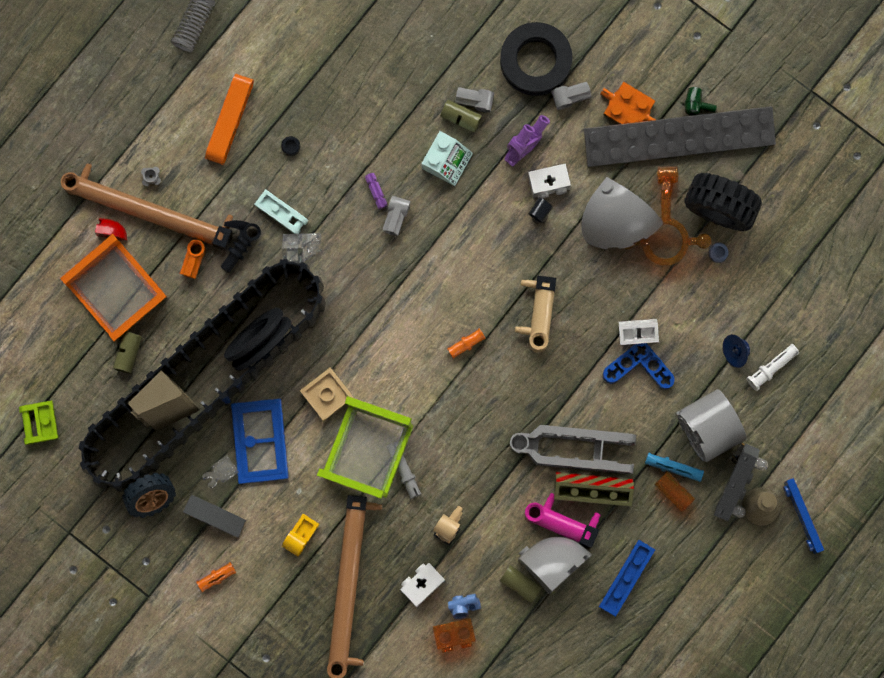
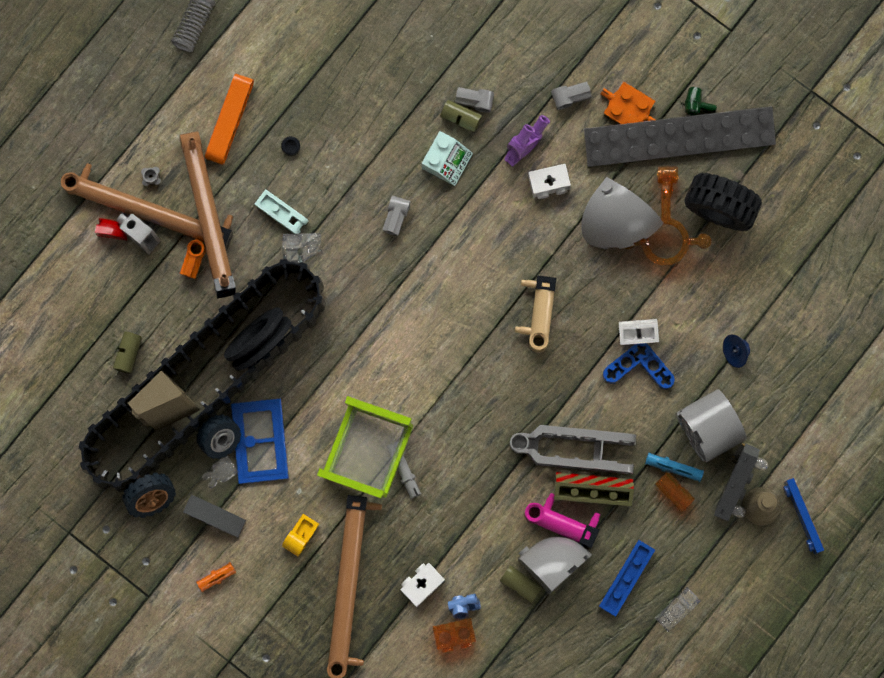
(45, 422): lime plate -> none
(113, 287): clear piece -> none
(138, 232): none -> light grey torso
(207, 214): none -> medium nougat piece
(218, 436): none -> black wheel
(240, 247): black piece -> none
(326, 394): tan plate -> none
(376, 190): medium lavender axle -> none
(448, 527): tan piece -> none
(466, 343): orange pin -> none
(540, 211): black piece -> none
(541, 33): black tyre -> none
(677, 609): none -> clear slope
(718, 252): sand blue tile -> none
(766, 372): white pin -> none

